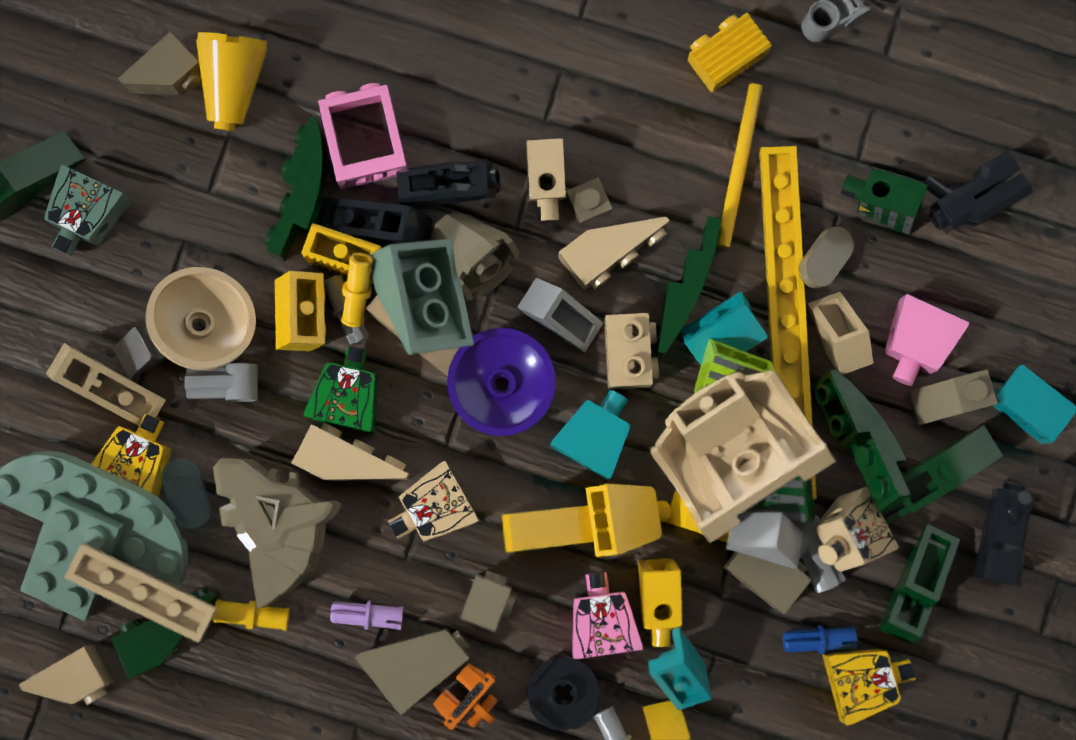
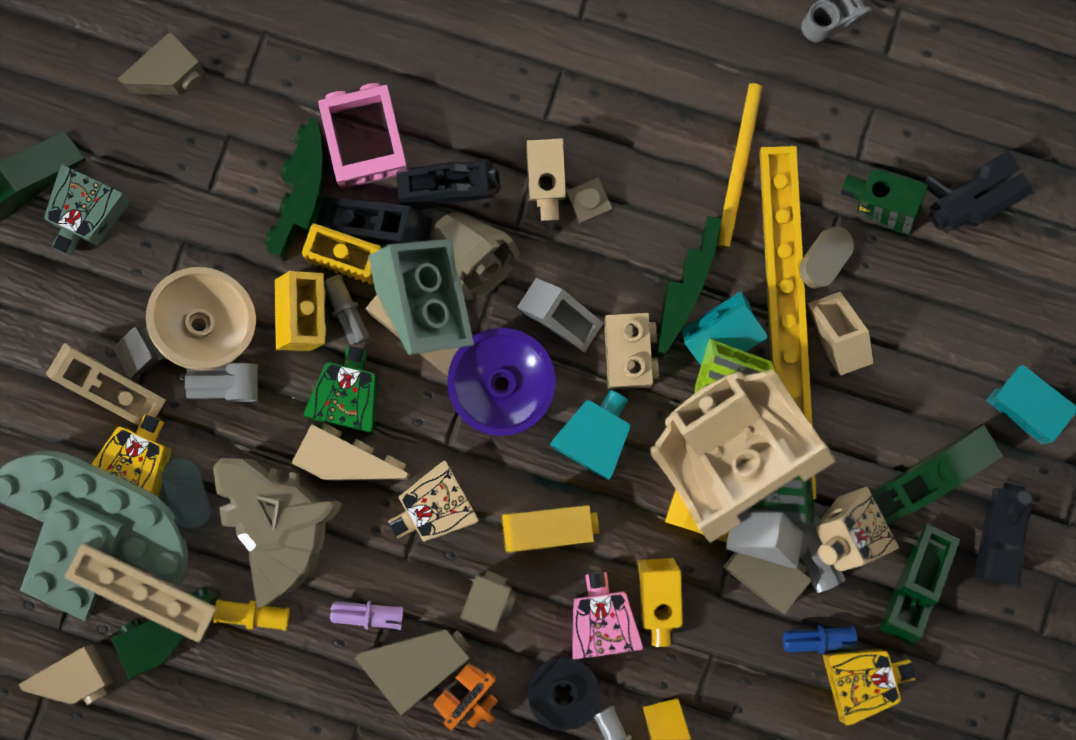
(229, 75): yellow cone -> none
(356, 289): yellow pin -> none
(604, 248): tan slope -> none
(624, 517): yellow torso -> none
(681, 673): teal panel -> none
(728, 52): yellow brick -> none
(861, 428): dark green slope -> none
(921, 338): bright pink torso -> none
(952, 397): dark tan slope -> none

